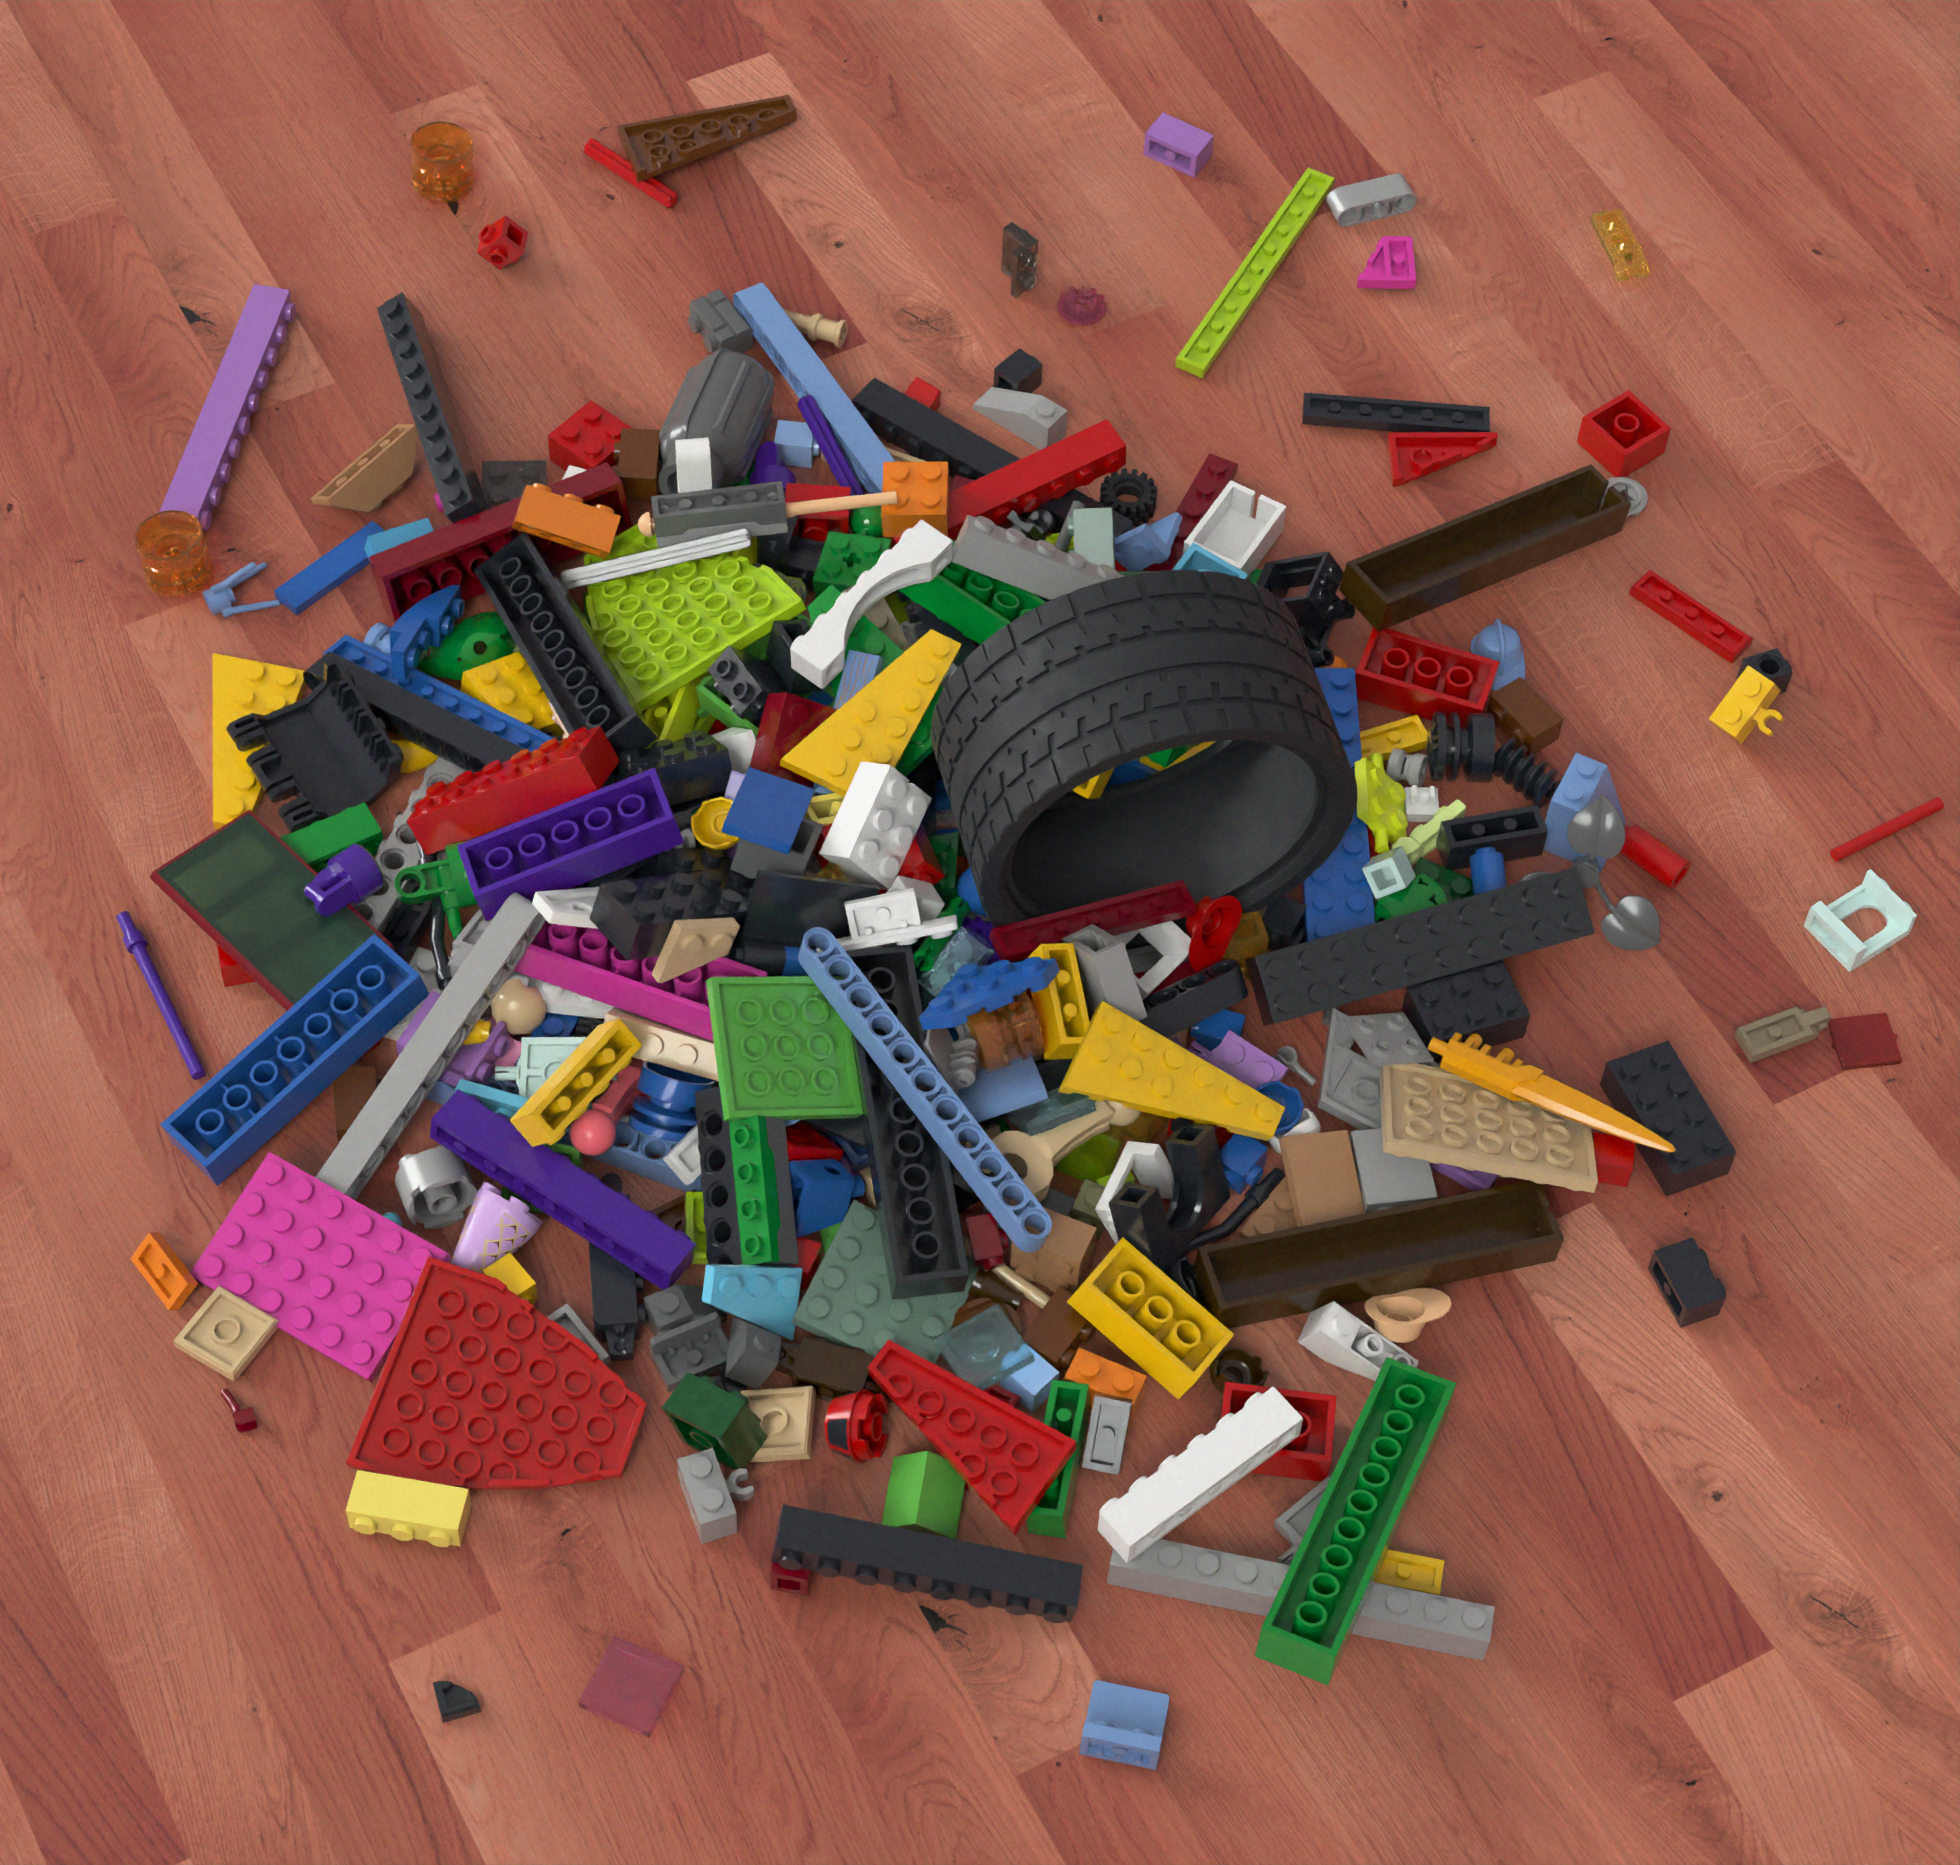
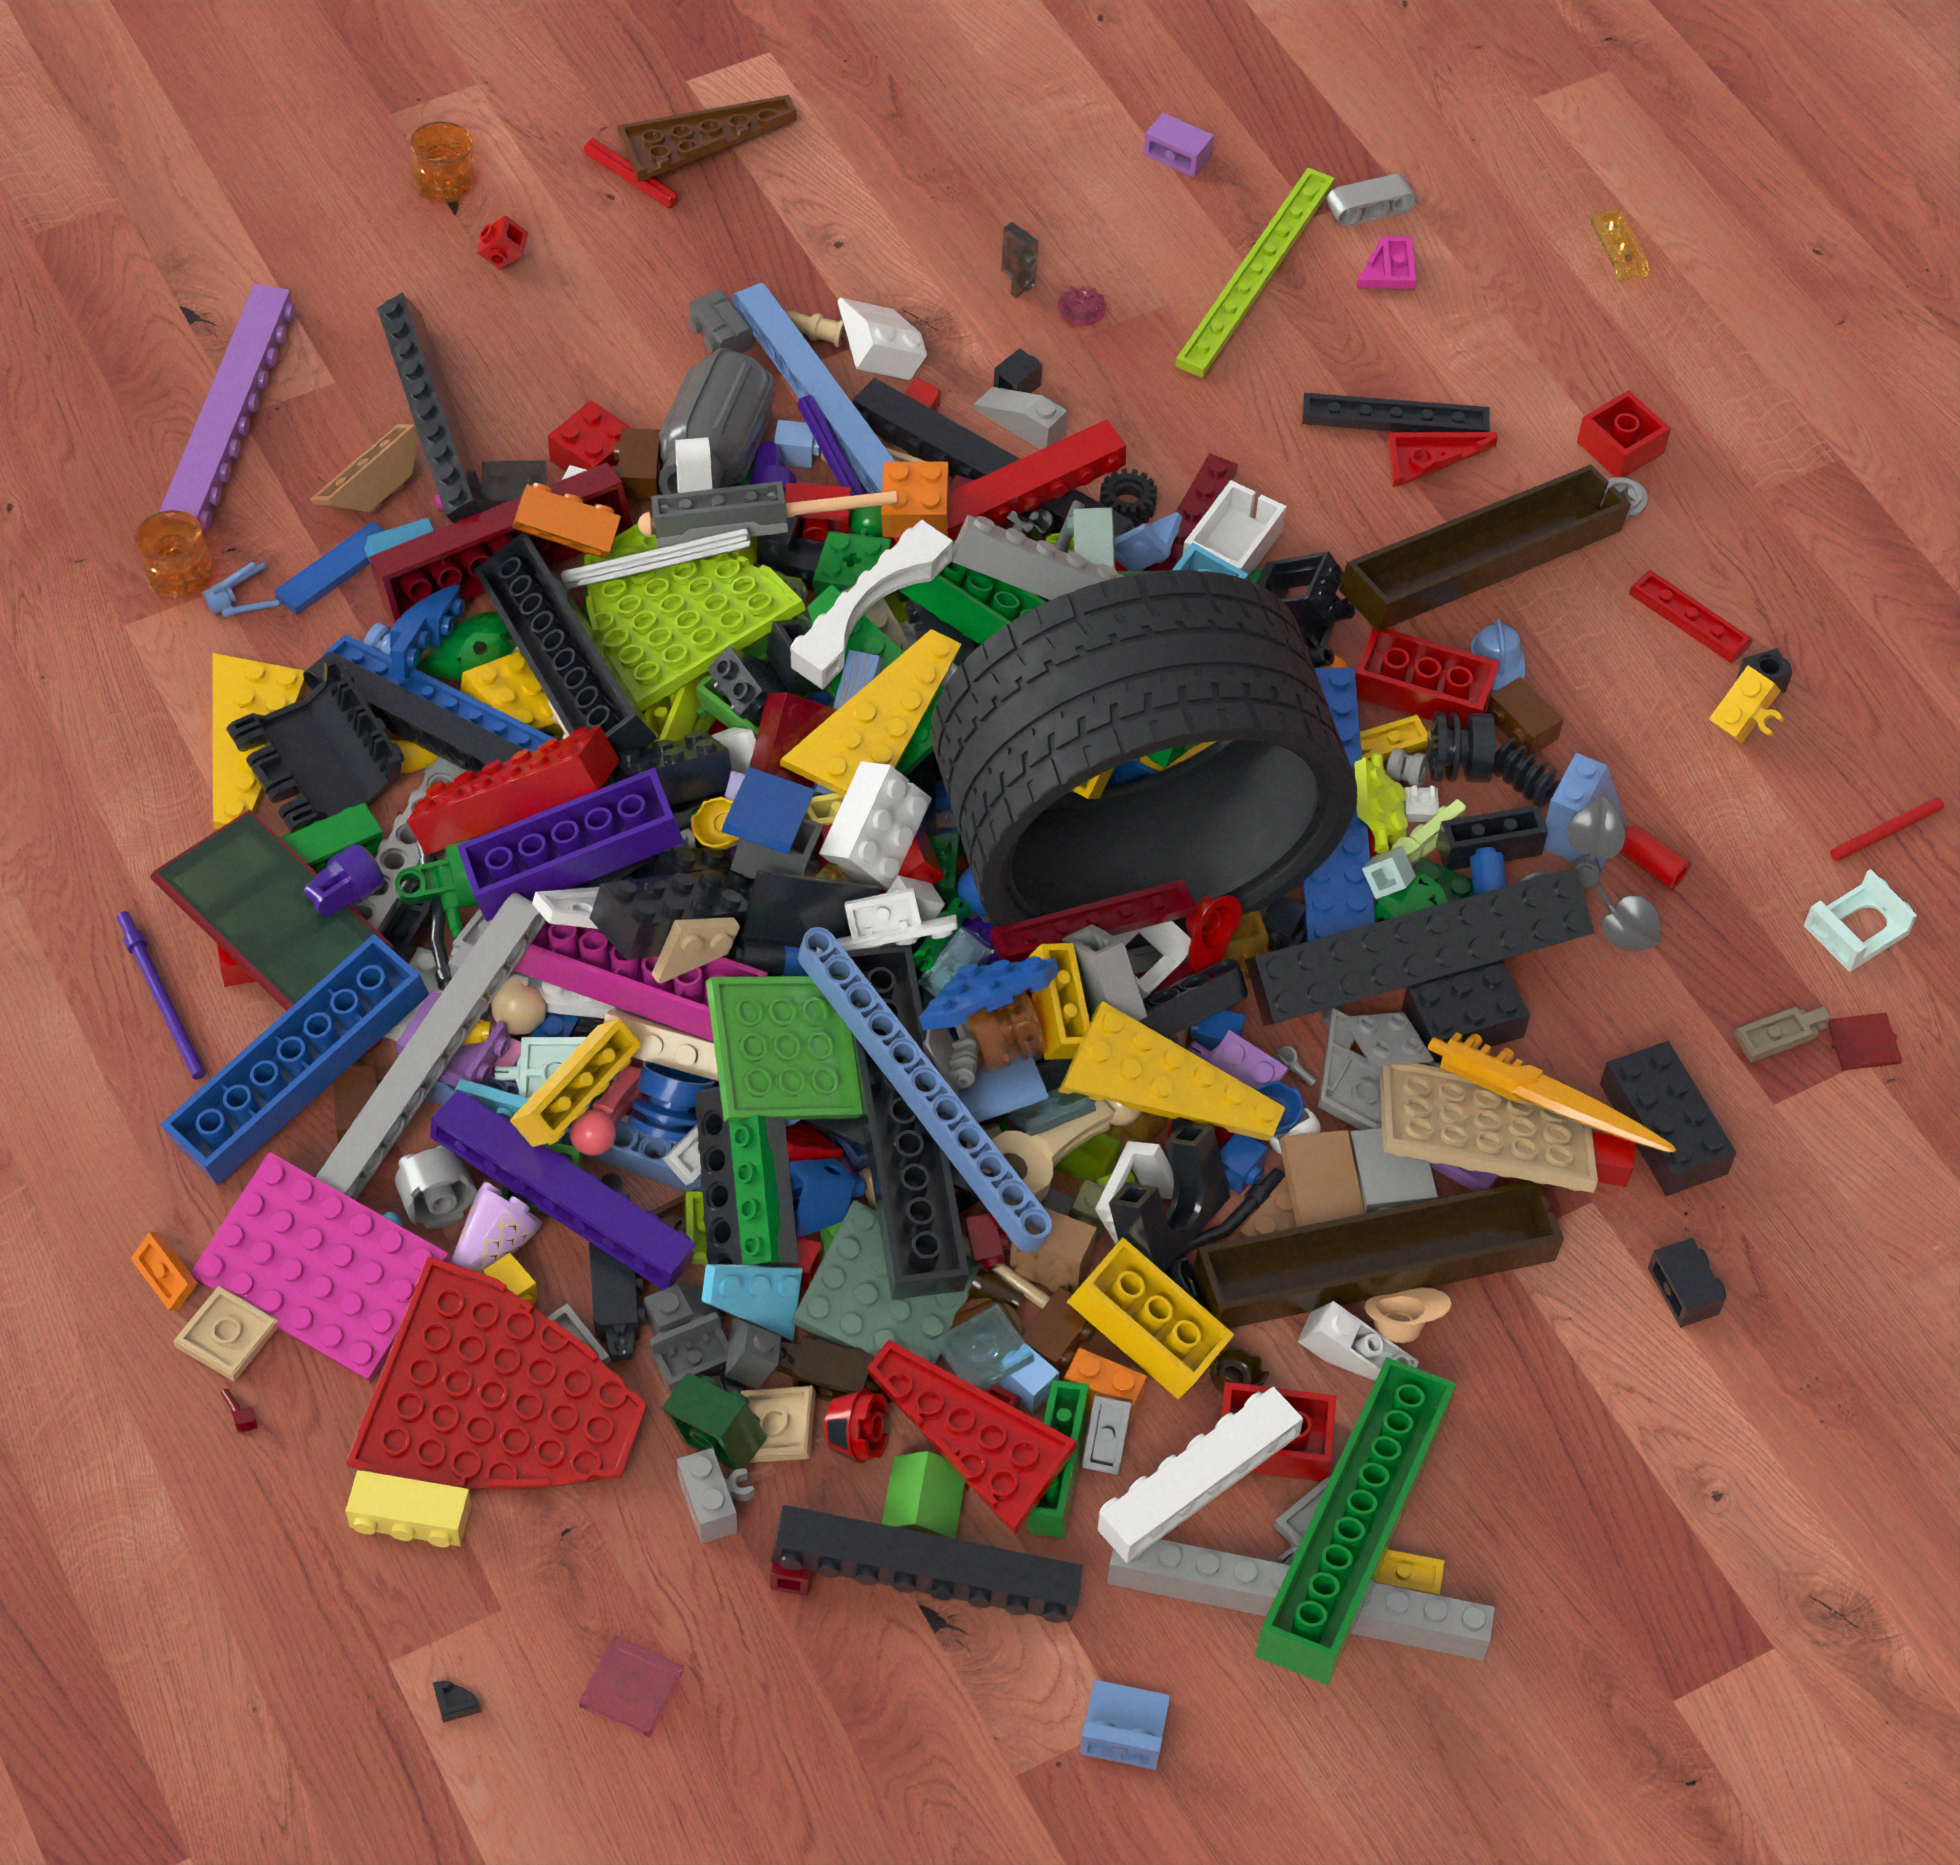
(882, 339): none -> white slope

